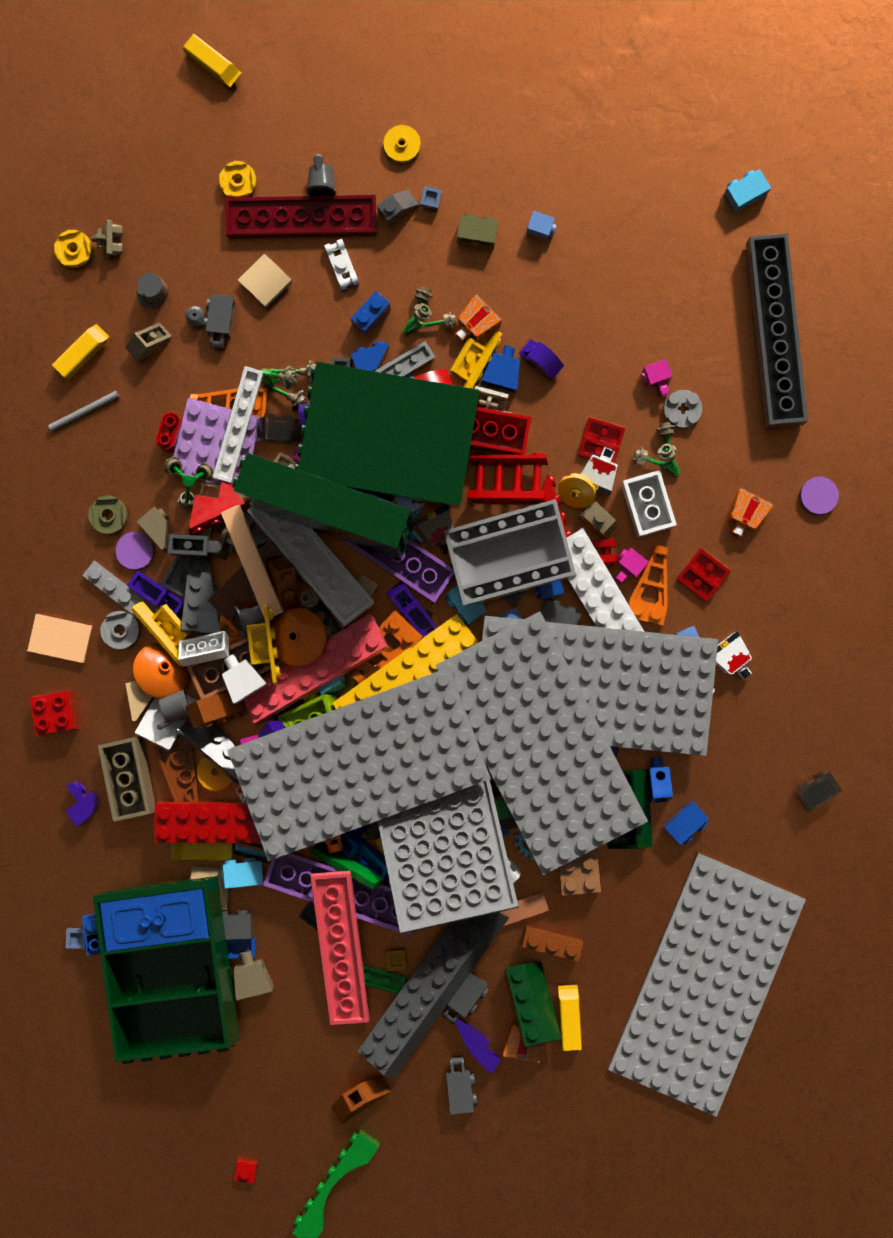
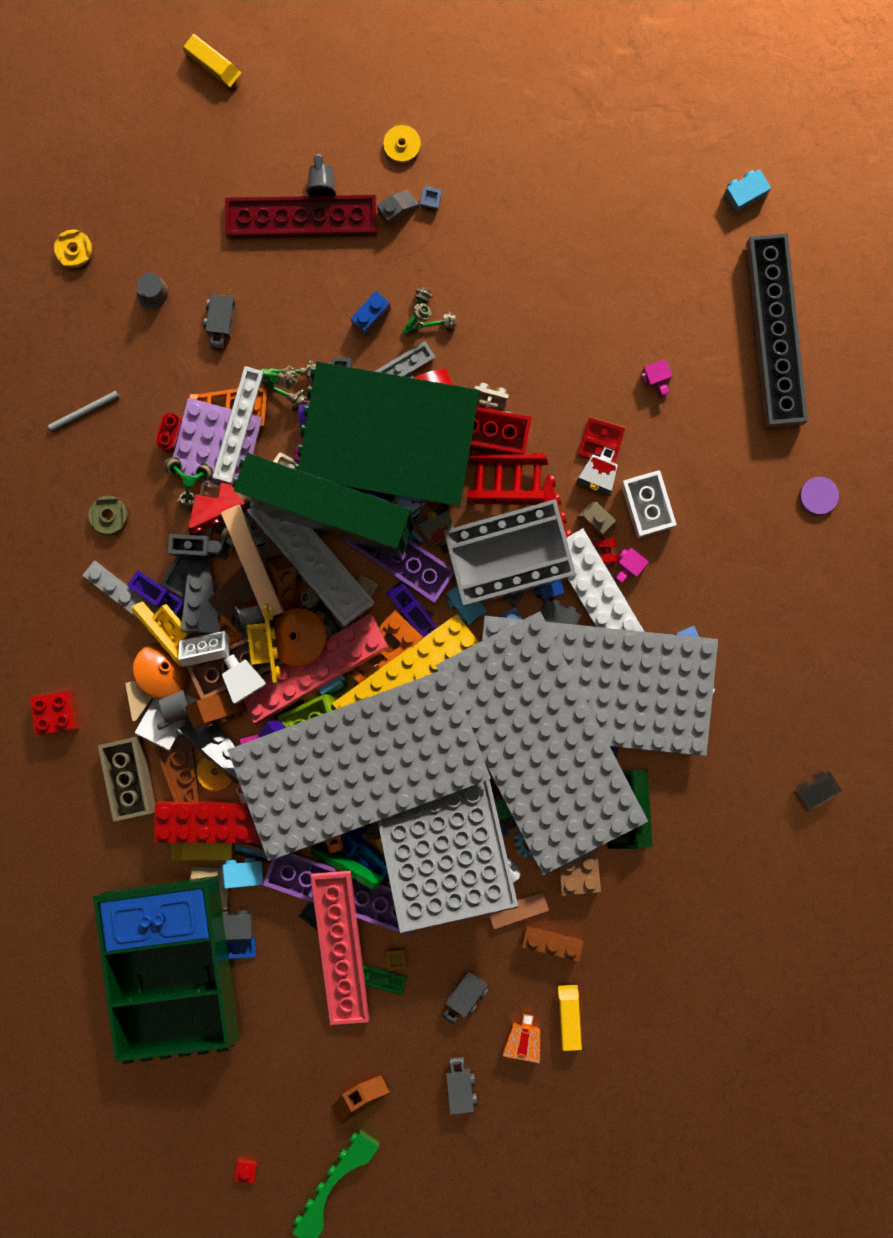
(60, 638): light nougat tile -> none
(75, 938): sand blue plate -> none
(80, 352): yellow piece -> none
(85, 806): dark purple brick -> none
(90, 934): blue slope -> none
(110, 230): dark tan hips -> none
(111, 624): light grey plate -> none
(135, 550): medium lavender tile -> none
(147, 341): dark tan slope -> none
(156, 526): dark tan slope -> none
(195, 316): dark grey wheel -> none
(234, 171): yellow plate -> none
(251, 977): dark tan torso -> none
(265, 280): tan slope -> none
(278, 429): clear smoke brick -> none
(341, 264): white plate -> none
(370, 358): blue slope -> none
(429, 991): dark grey brick -> none
(474, 358): yellow bracket -> none
(477, 231): olive brick -> none
(477, 320): orange torso -> none
(477, 1045): dark purple slope -> none
(503, 370): blue torso -> none
(532, 1005): dark green slope -> none
(541, 226): medium blue brick -> none
(542, 357): dark purple brick -> none
(581, 485): yellow plate -> none
(648, 611): orange plate -> none
(659, 790): blue torso -> none
(666, 452): dark tan plant -> none
(674, 416): light grey plate -> none
(685, 823): blue brick -> none
(704, 574): red slope -> none
(706, 984): light grey plate -> none
(733, 656): torso -> none
(748, 511): orange torso -> none

